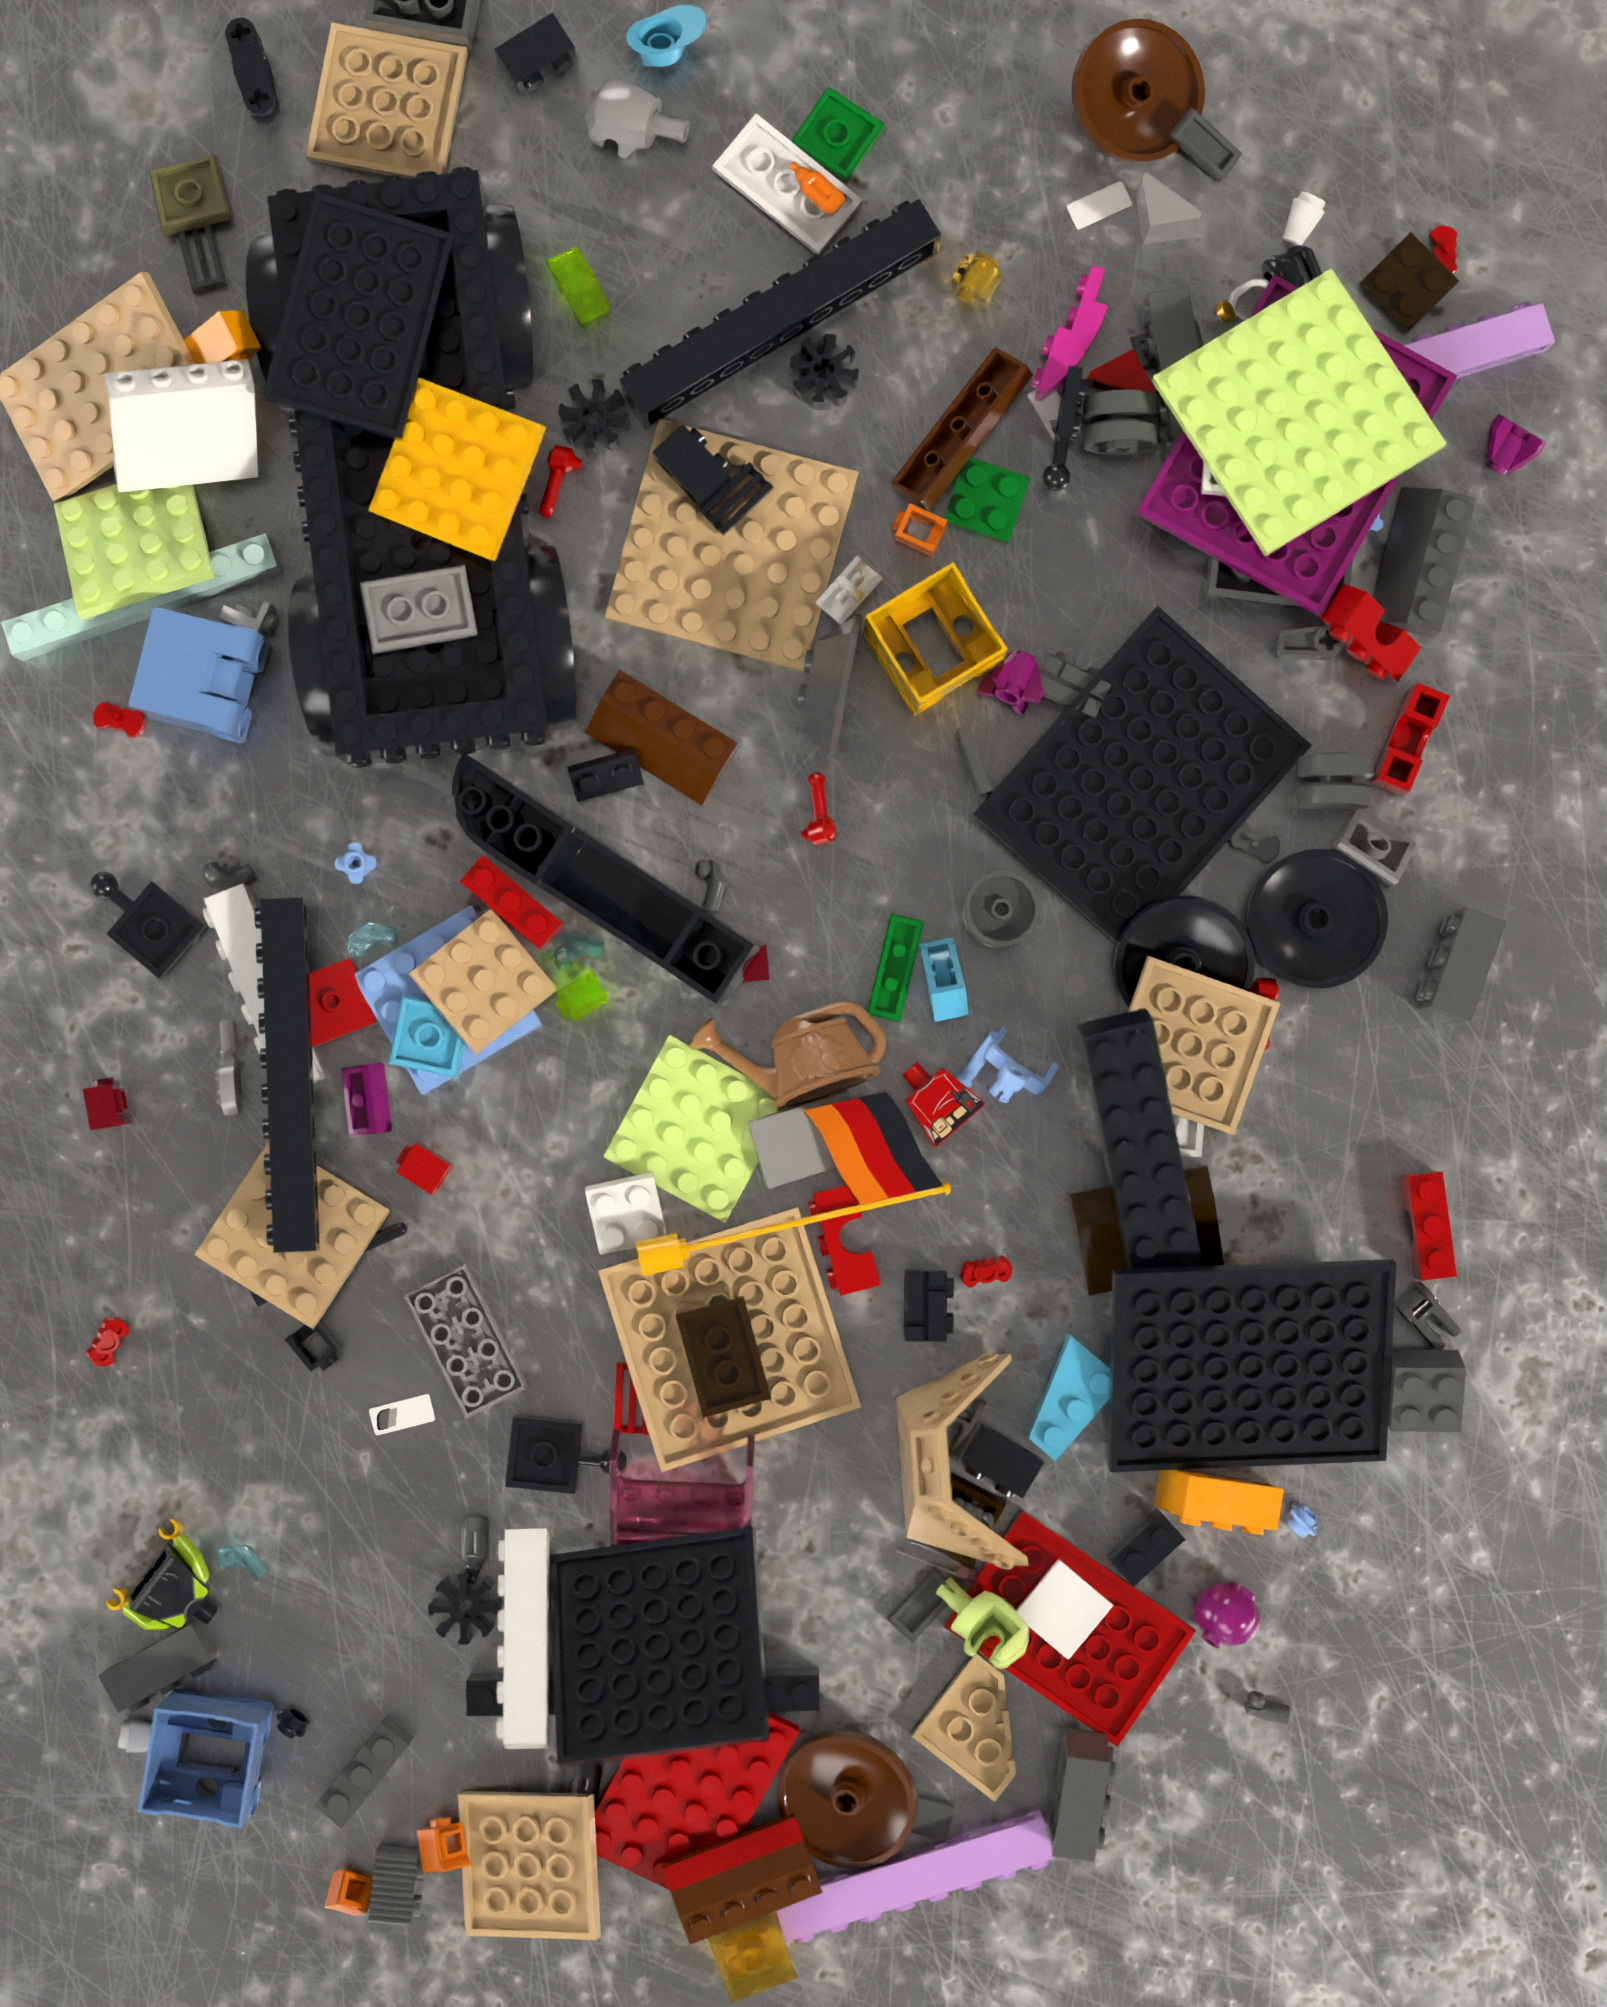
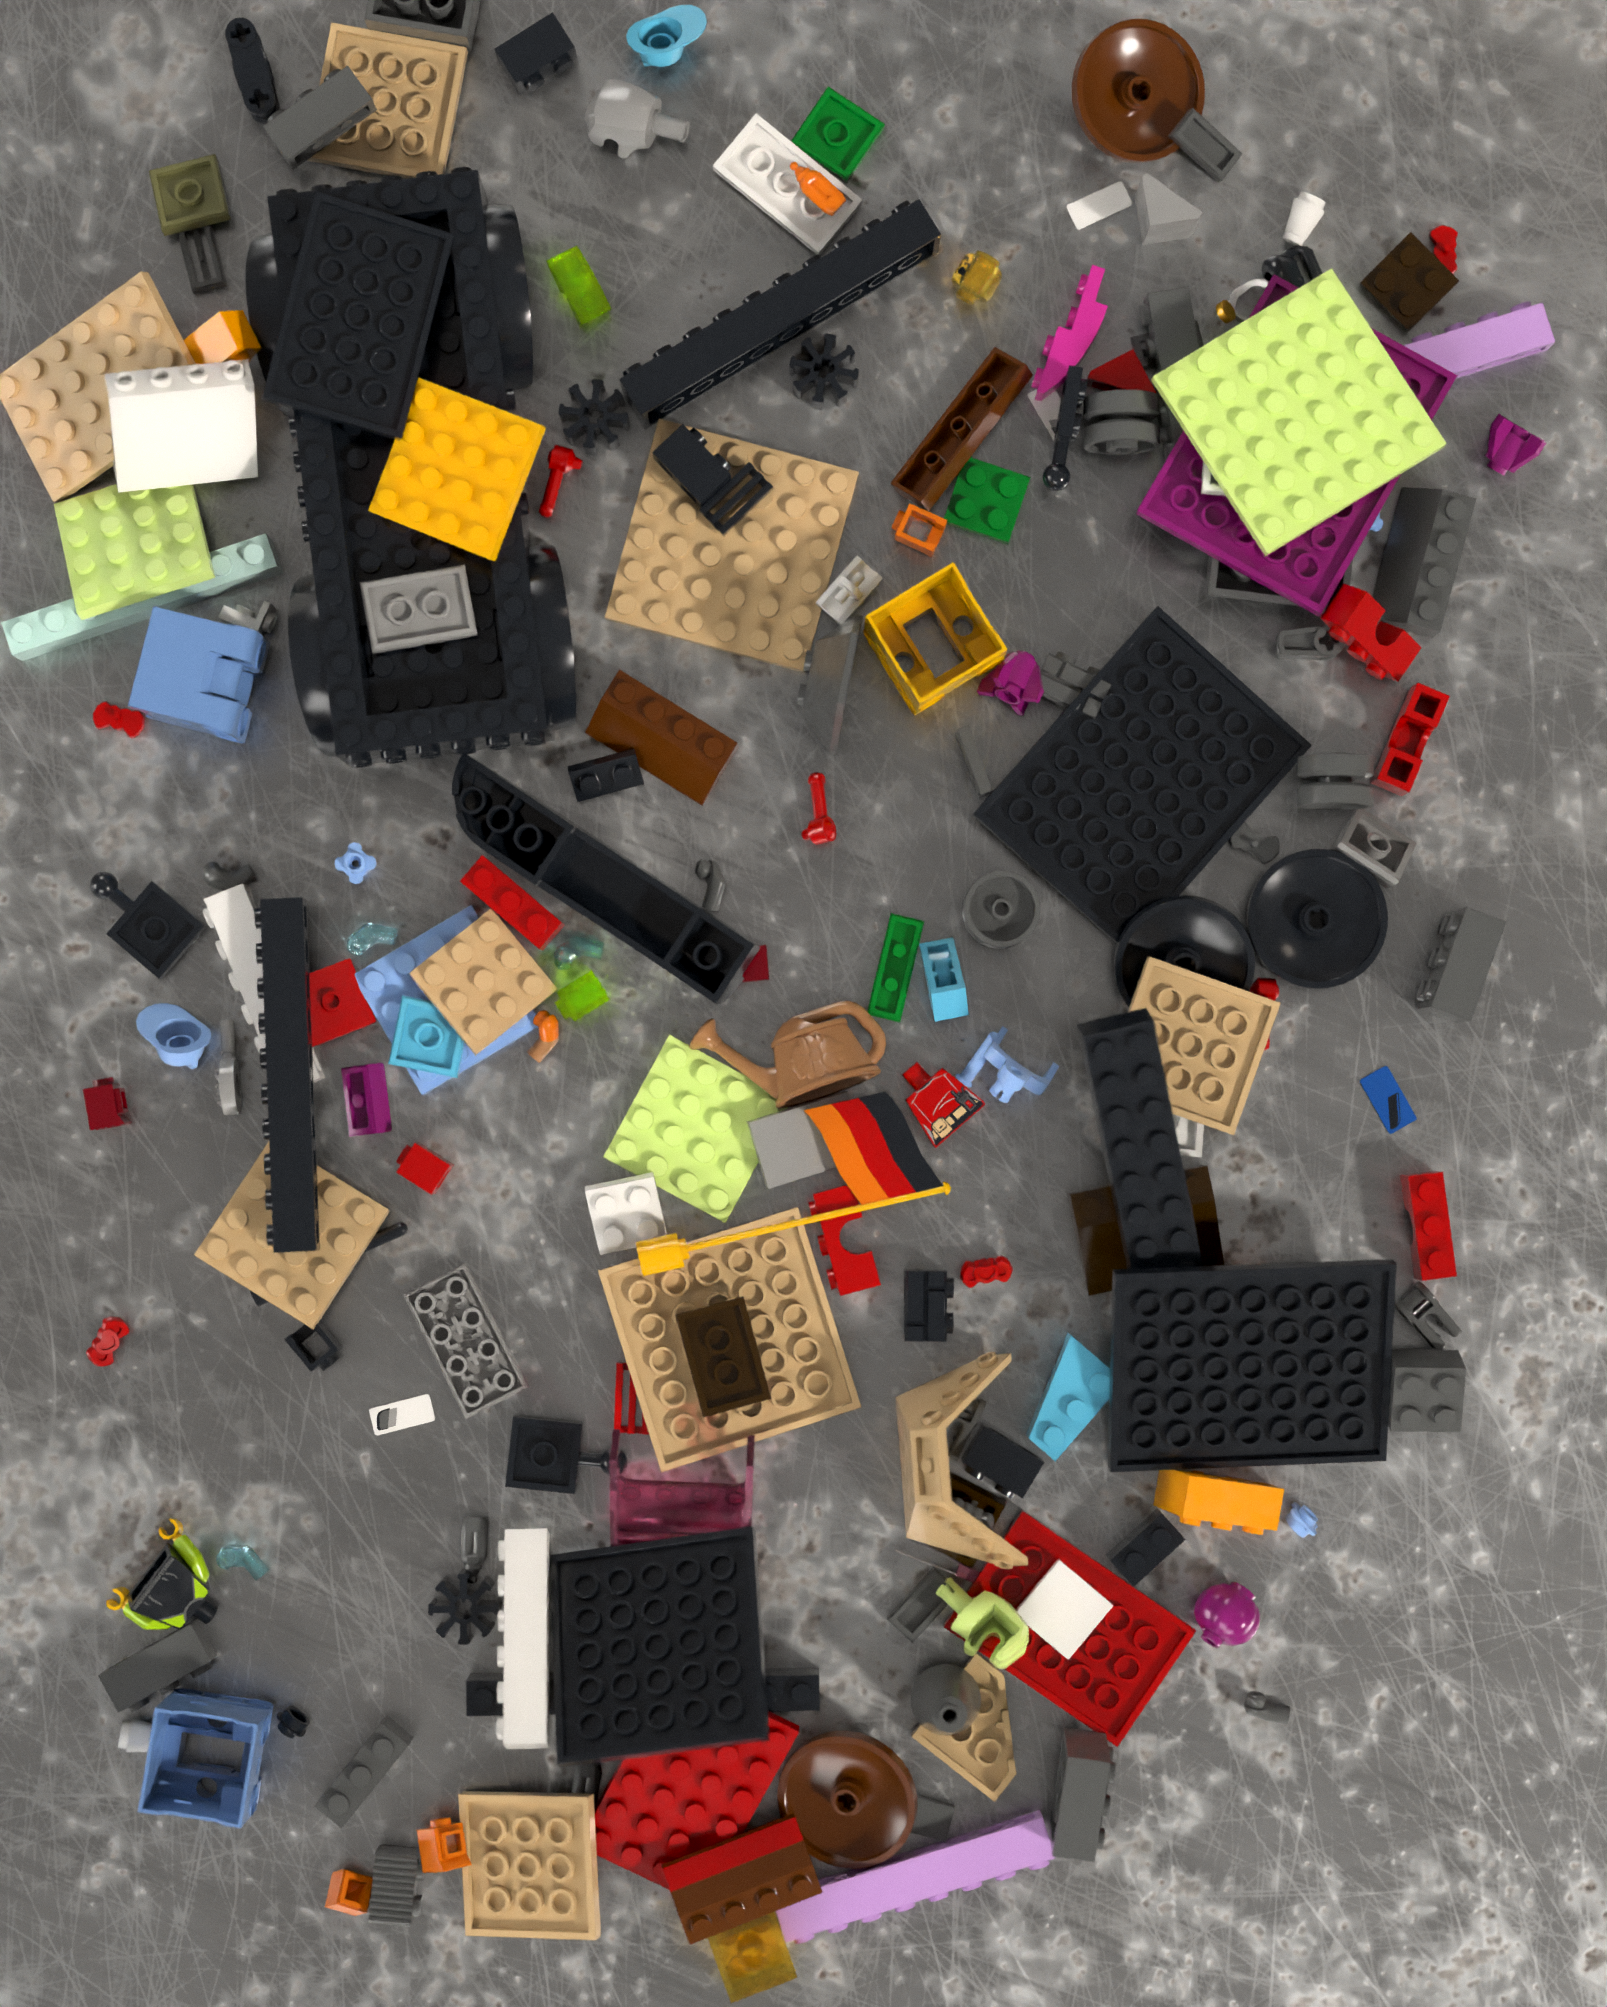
(174, 1033): none -> light blue piece
(319, 116): none -> dark grey brick
(547, 1035): none -> arm
(945, 1699): none -> dark grey cone
(1388, 1099): none -> blue sticker

